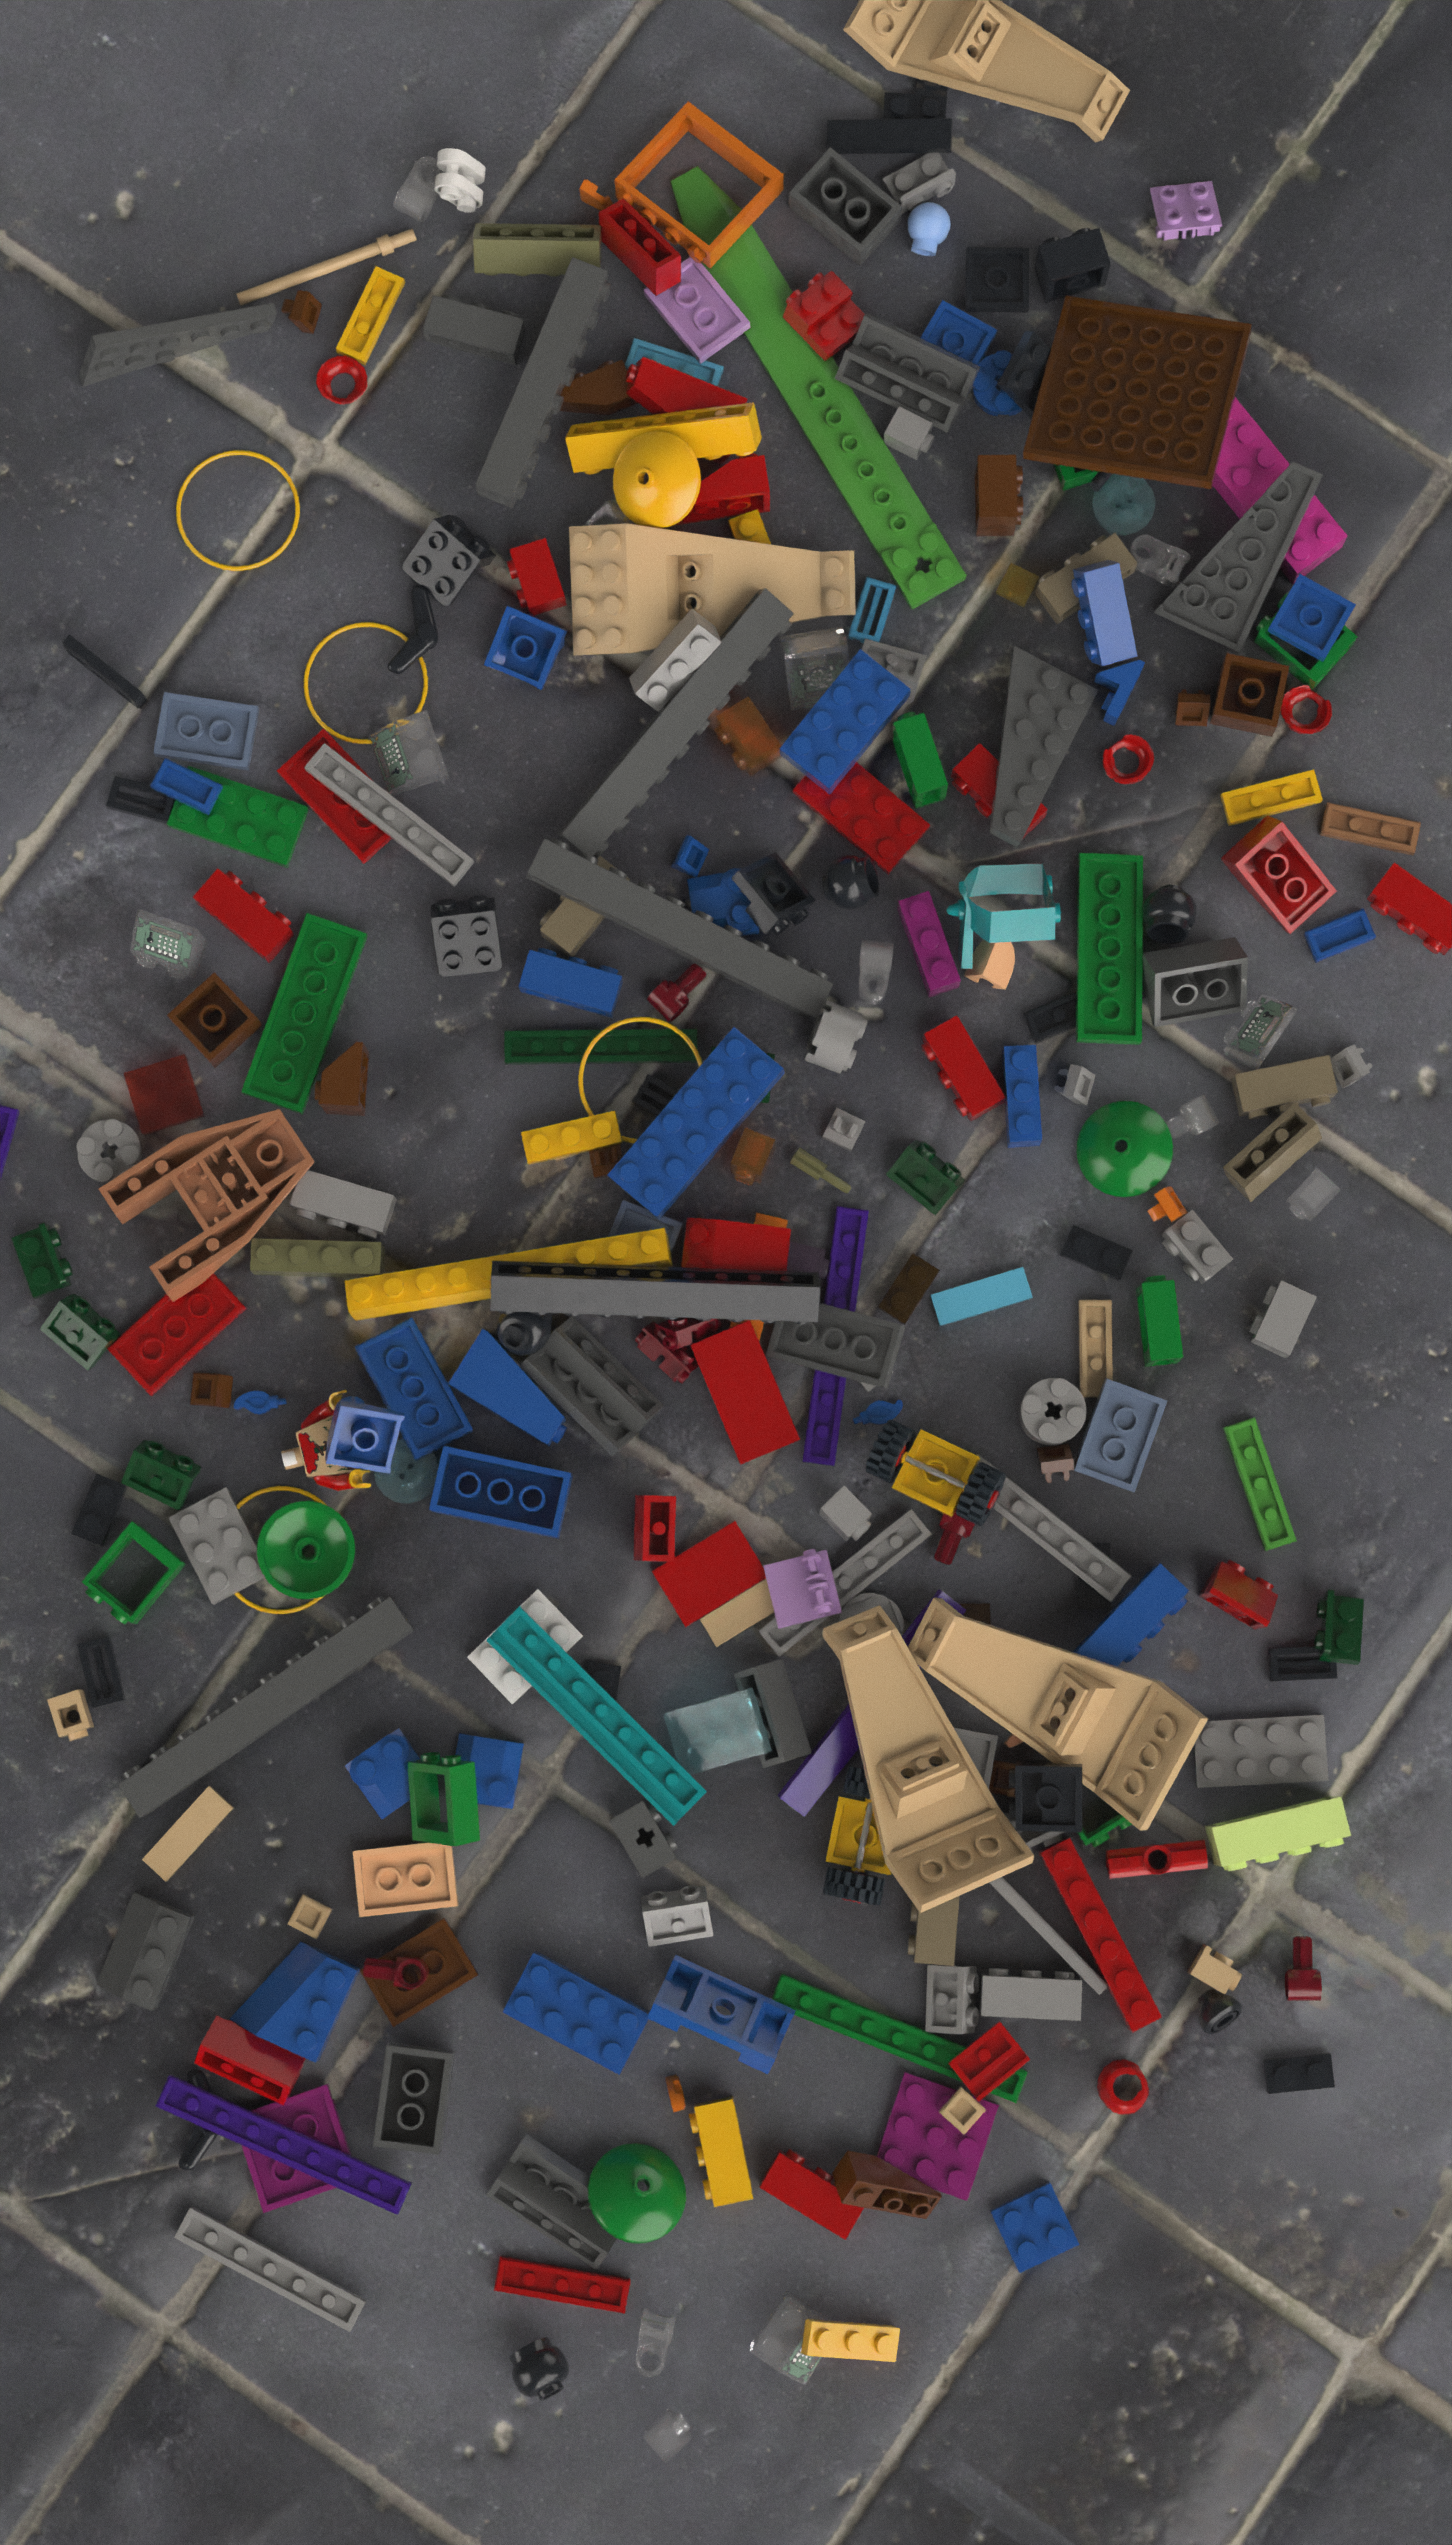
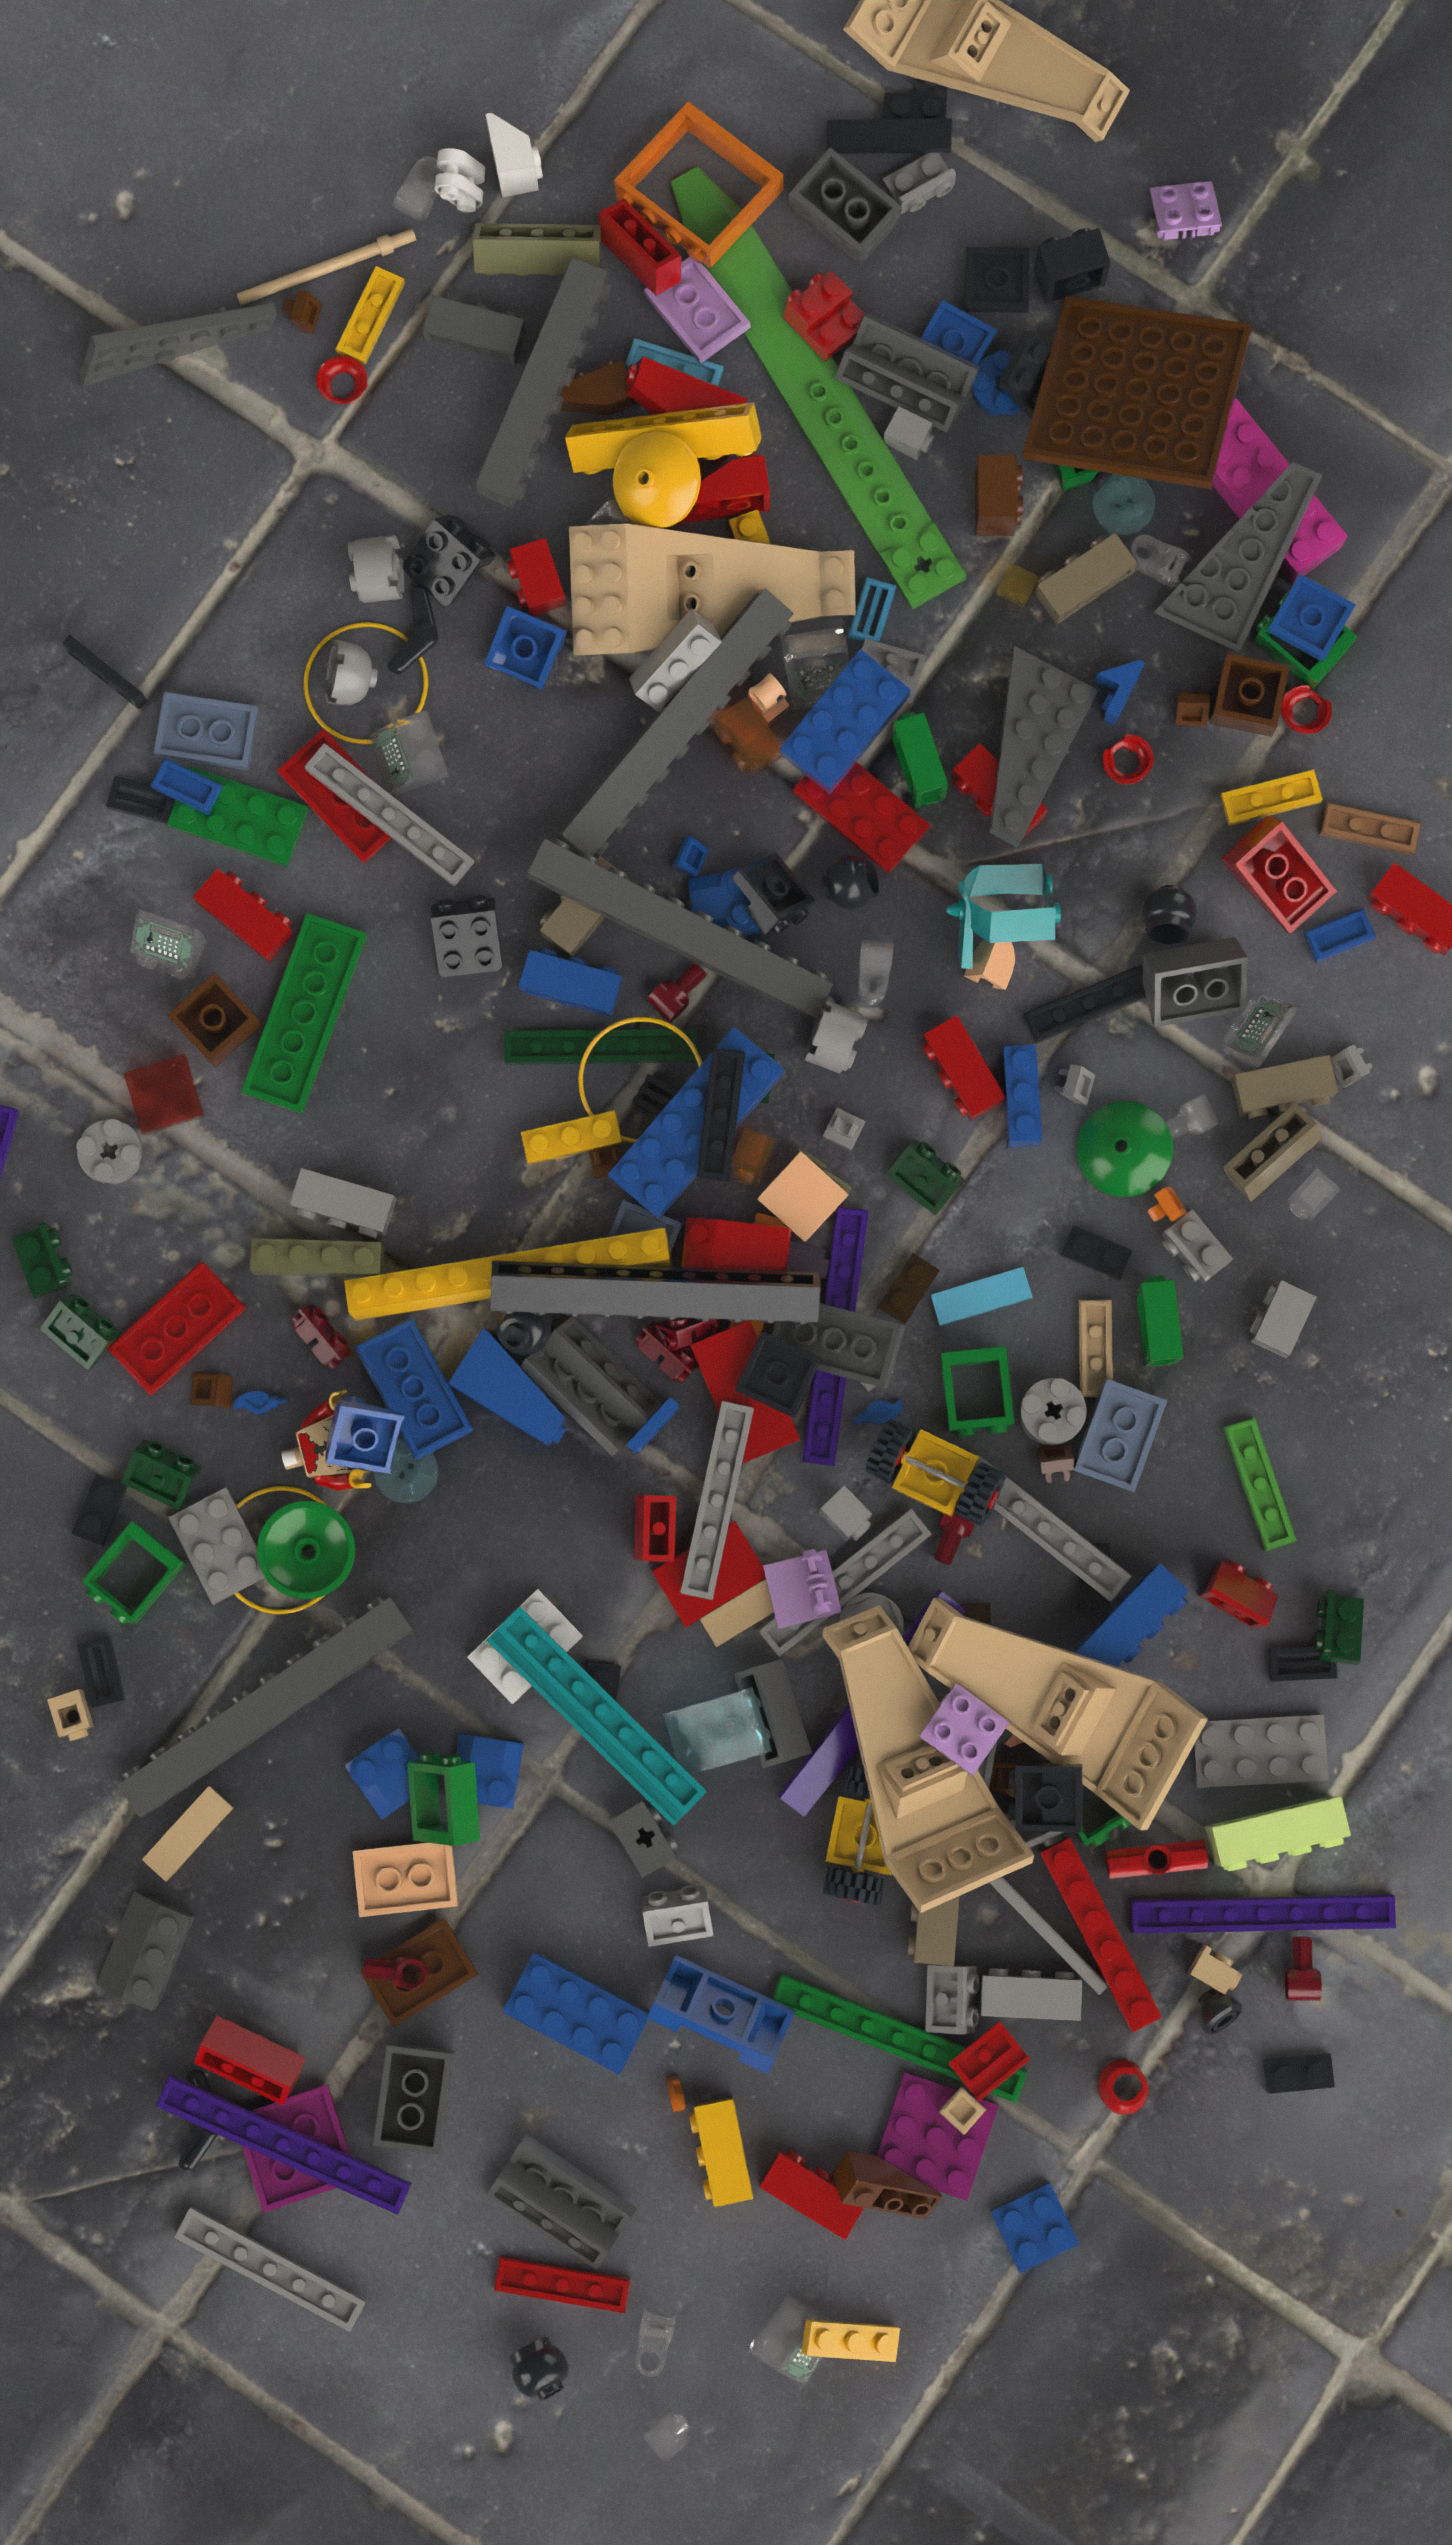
(229, 453): yellow piece -> none
(229, 1181): nougat wedge -> none
(300, 2001): blue wedge -> none
(310, 1916): tan tile -> none
(313, 1323): none -> dark red hinge
(345, 1083): reddish brown slope -> none
(349, 674): none -> light grey cylinder
(377, 569): none -> light grey brick
(501, 1492): blue brick -> none
(515, 160): none -> white slope
(591, 197): orange tile -> none
(623, 2207): green dish -> none
(653, 1426): none -> blue tile
(717, 1500): none -> light grey plate
(721, 1115): none -> black tile
(769, 699): none -> light nougat leg
(778, 1374): none -> black plate
(802, 1197): none -> light nougat tile
(928, 227): light blue piece -> none
(928, 944): magenta brick -> none
(964, 1729): none -> lavender hinge
(969, 1358): none -> green window
(1104, 613): brick -> none
(1109, 949): green plate -> none
(1263, 1914): none -> dark purple tile

